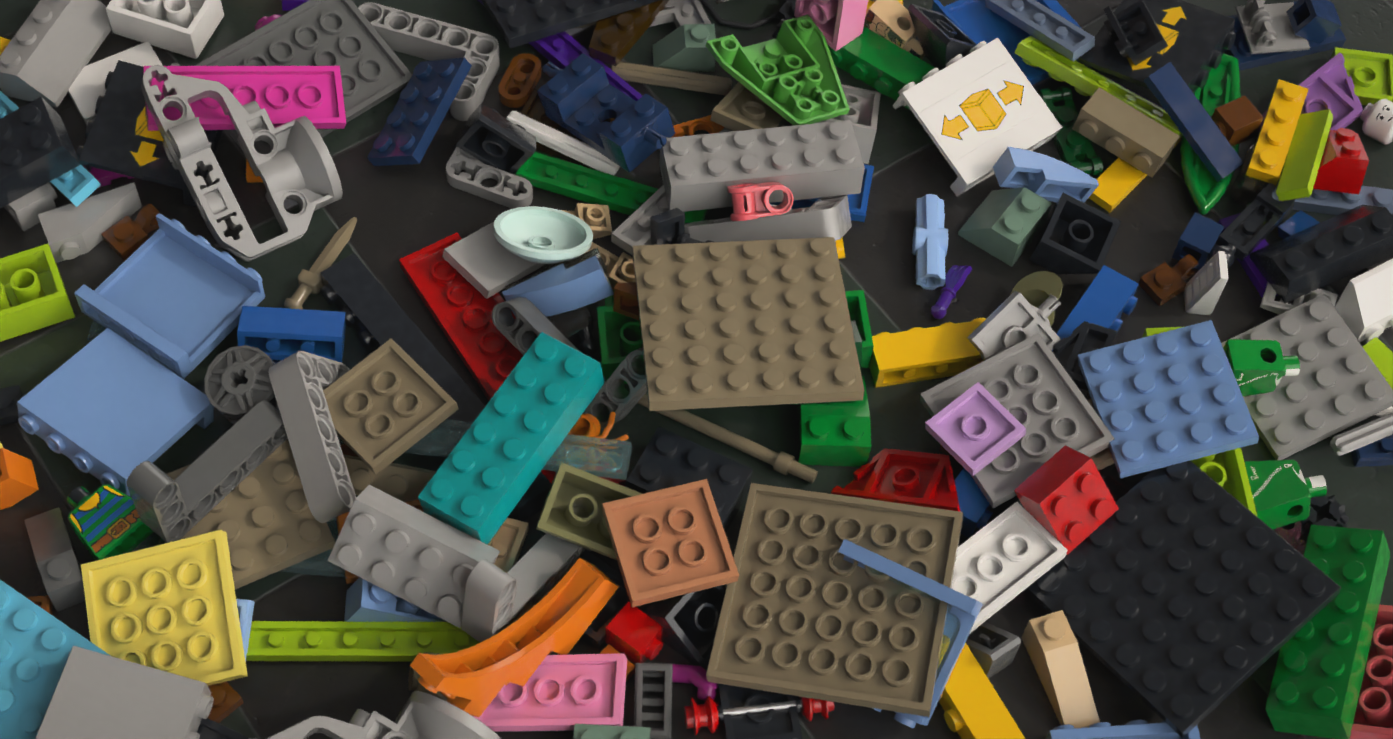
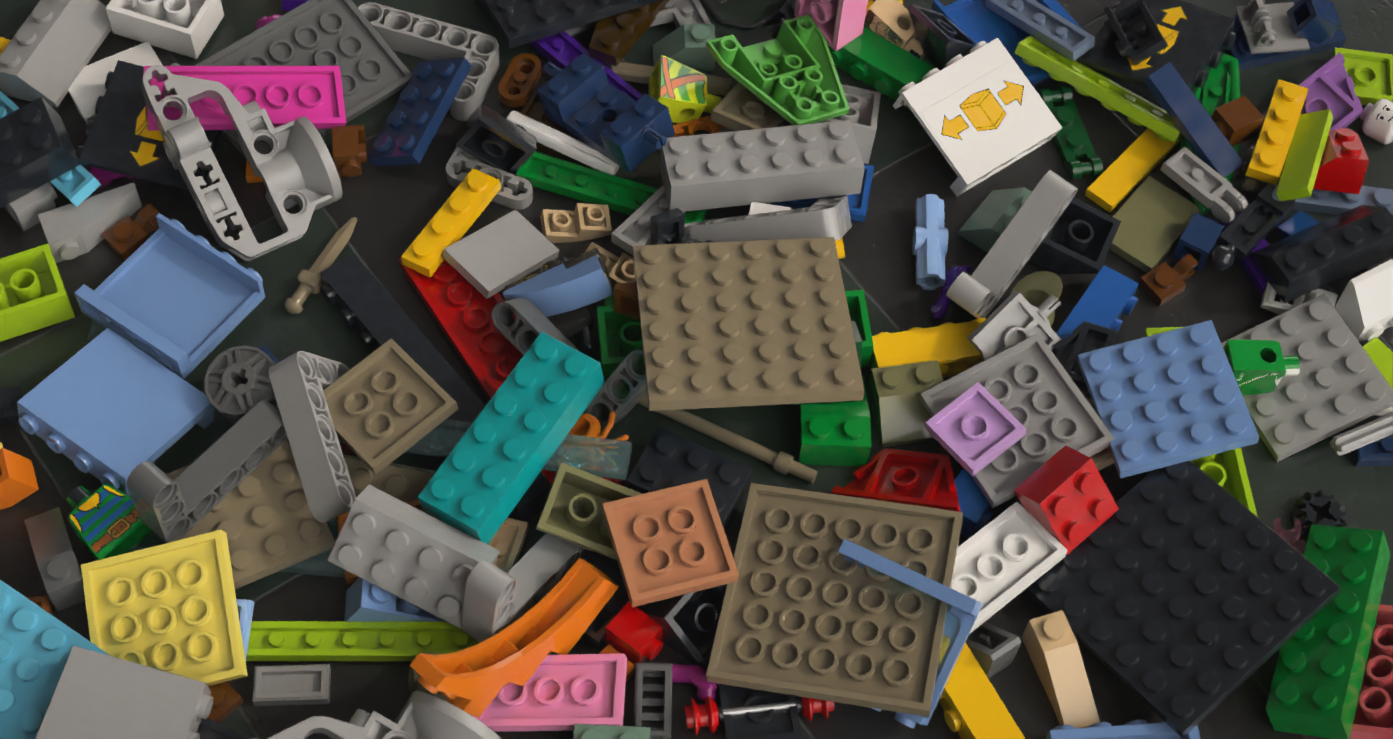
(287, 331): blue brick -> none
(291, 685): none -> light grey tile
(349, 149): none -> reddish brown brick
(451, 222): none -> yellow plate
(542, 234): light aqua dish -> none
(681, 90): none -> neon yellow torso
(756, 200): coral piece -> none
(897, 404): none -> olive slope
(1014, 247): none -> light grey beam
(1042, 175): medium blue slope -> none
(1125, 132): dark tan brick -> none
(1151, 224): none -> olive tile
(1204, 184): none -> light grey hinge
(1206, 286): white slope -> none
(1282, 491): green torso -> none

